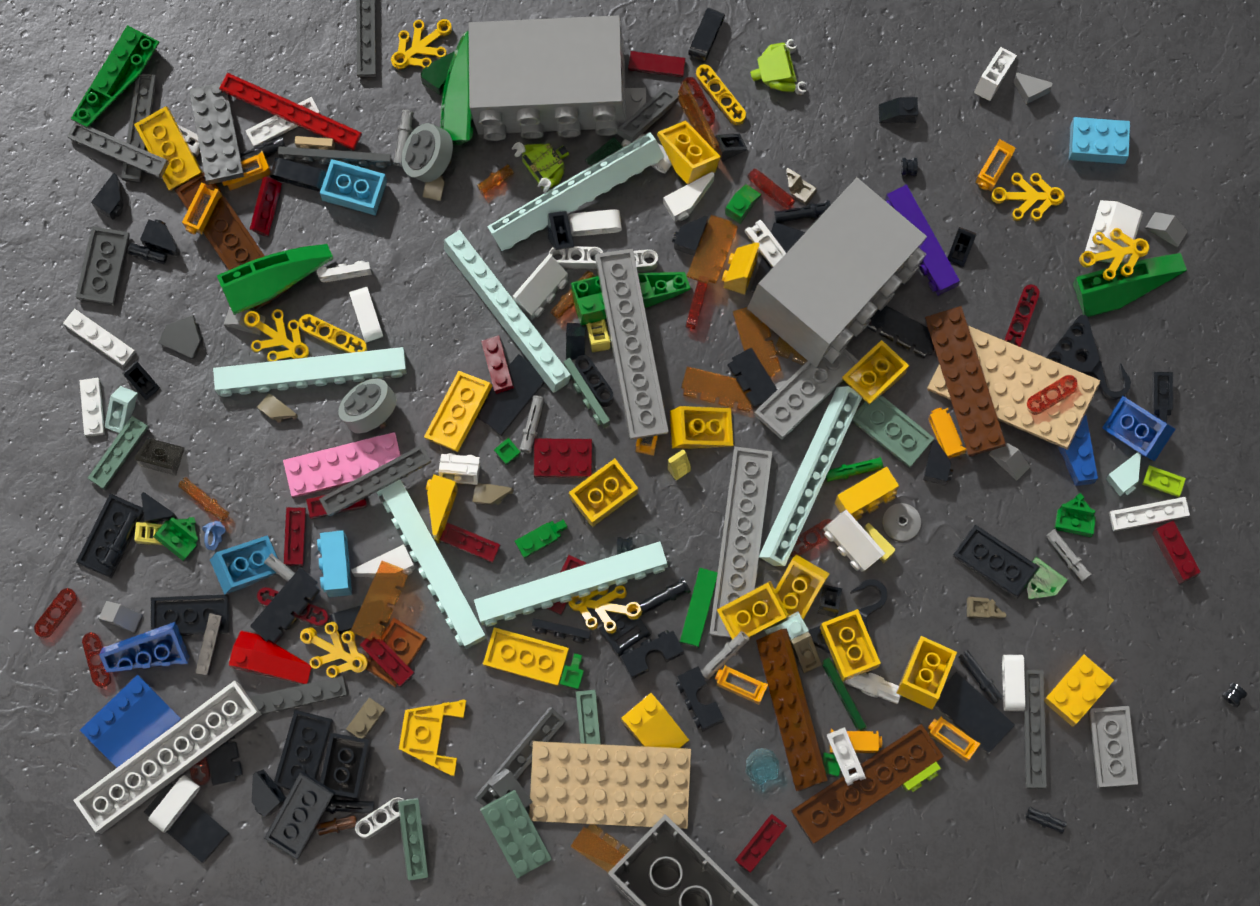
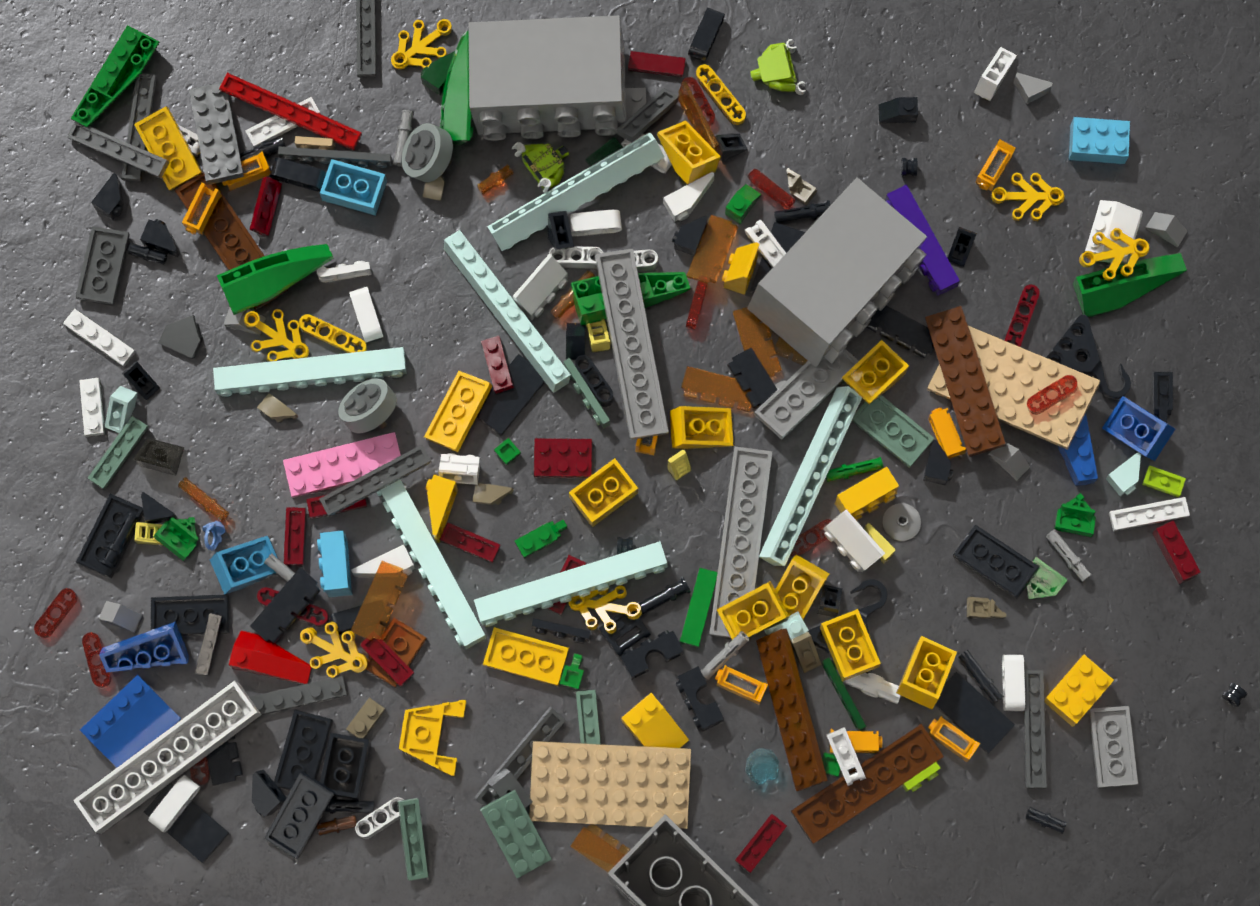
(529, 432): light grey pin -> none

